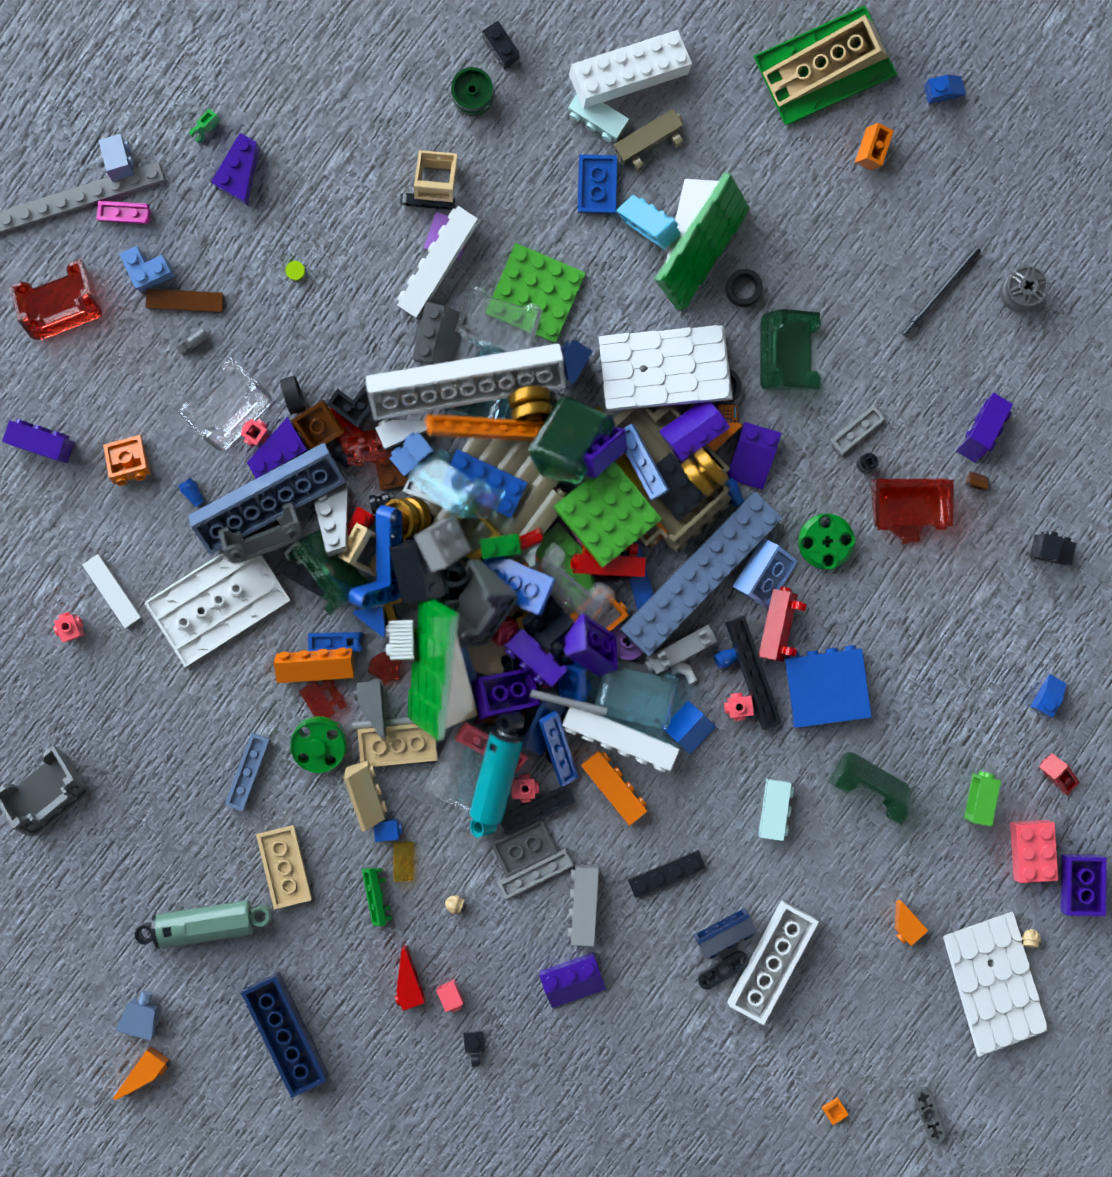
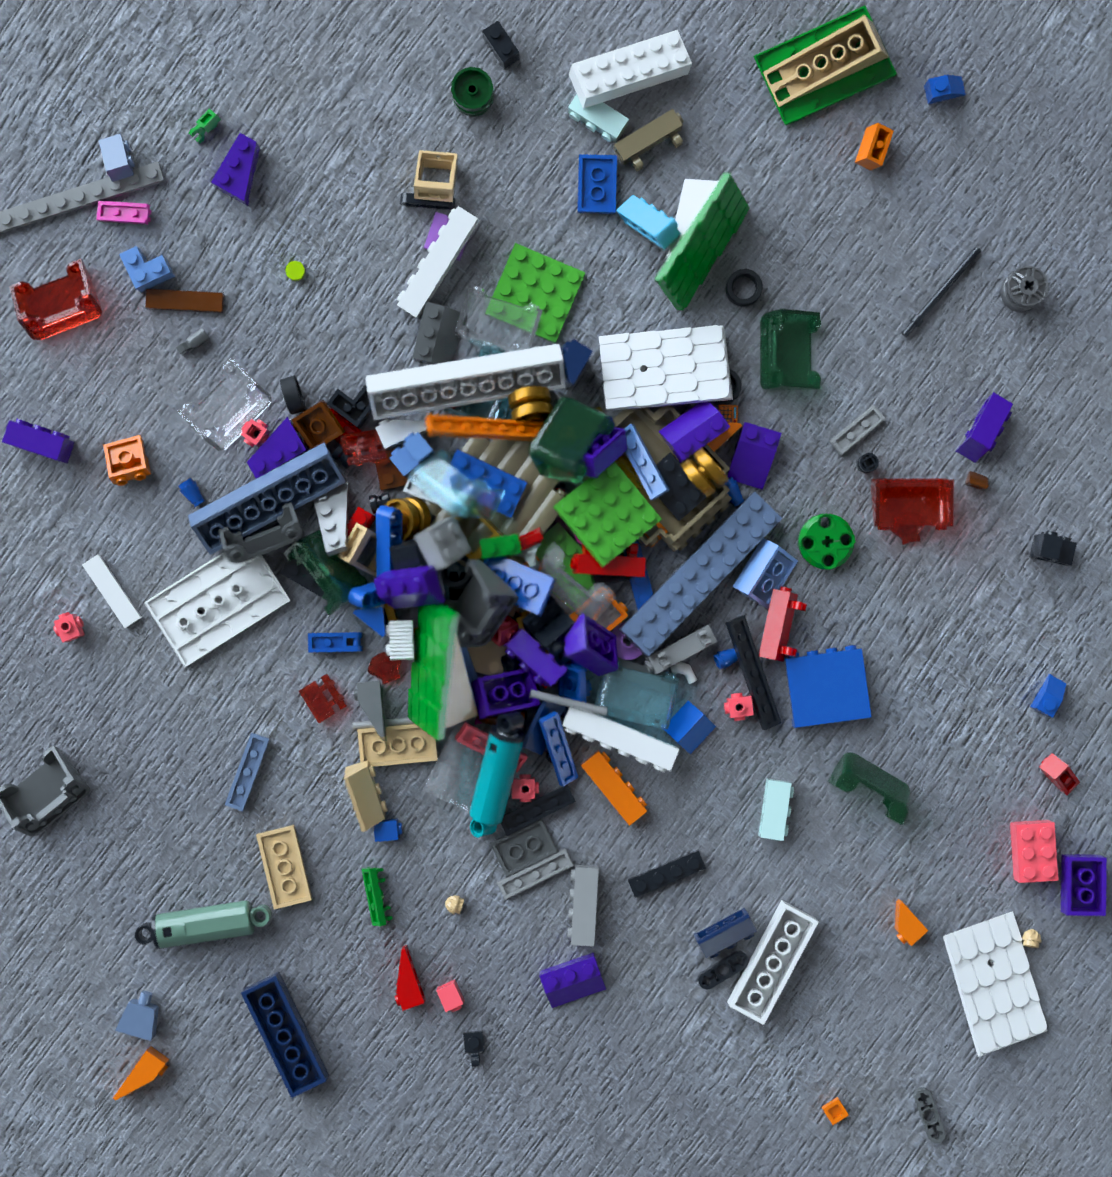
(314, 665): orange brick -> none
(318, 744): green piece -> none
(403, 861): clear yellow slope -> none
(409, 587): none -> dark purple slope
(982, 798): bright green window -> none

